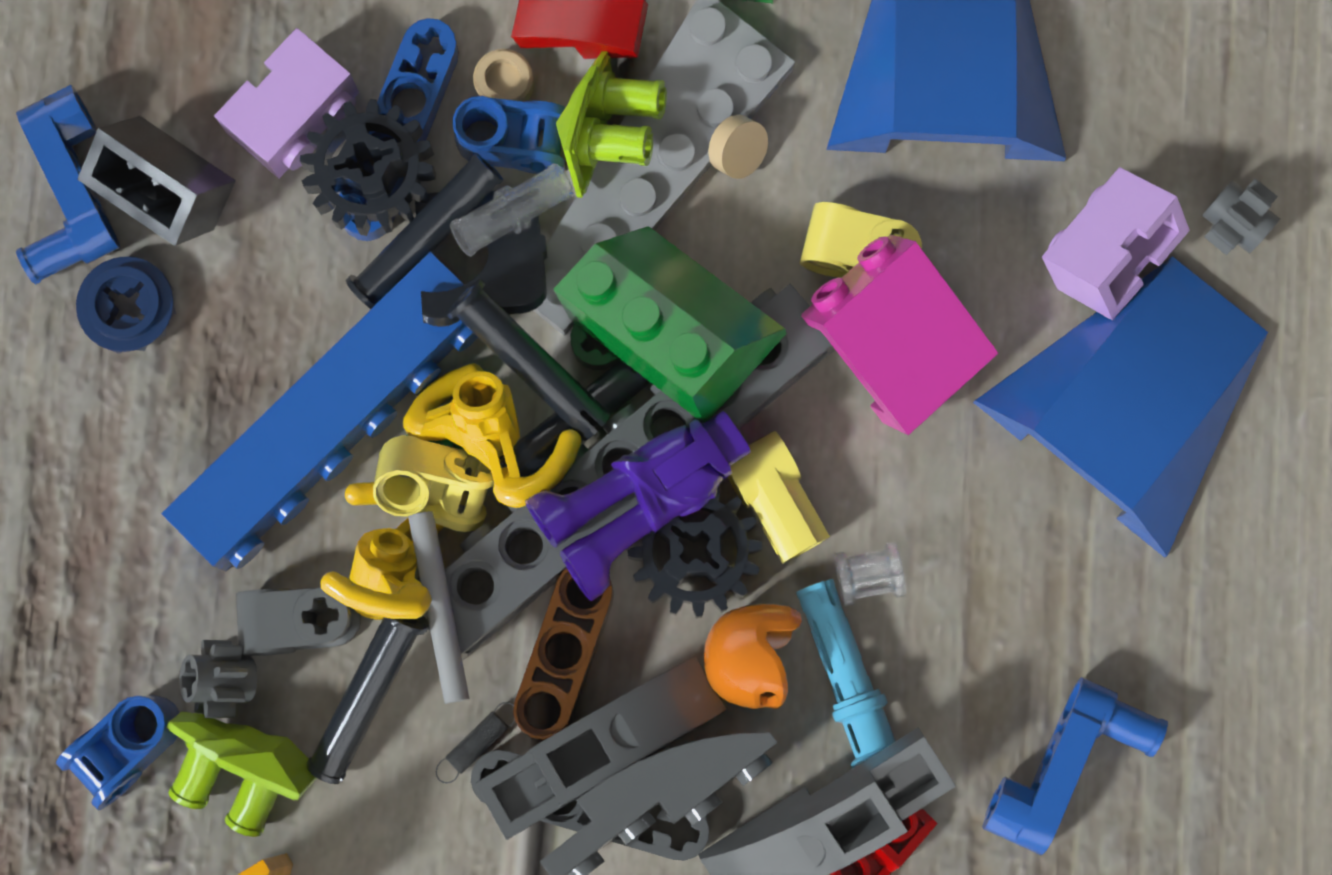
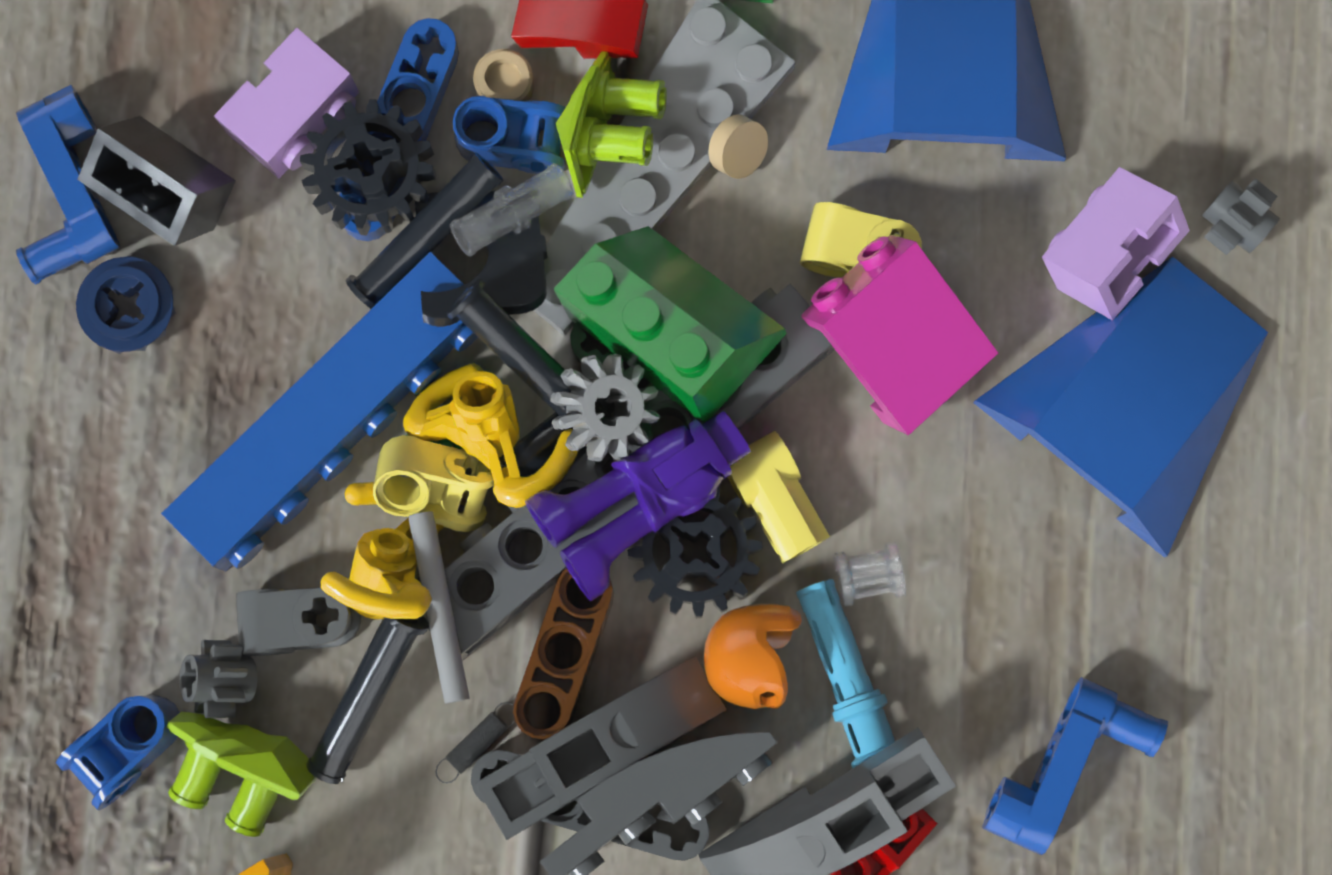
(611, 432): none -> light grey gear

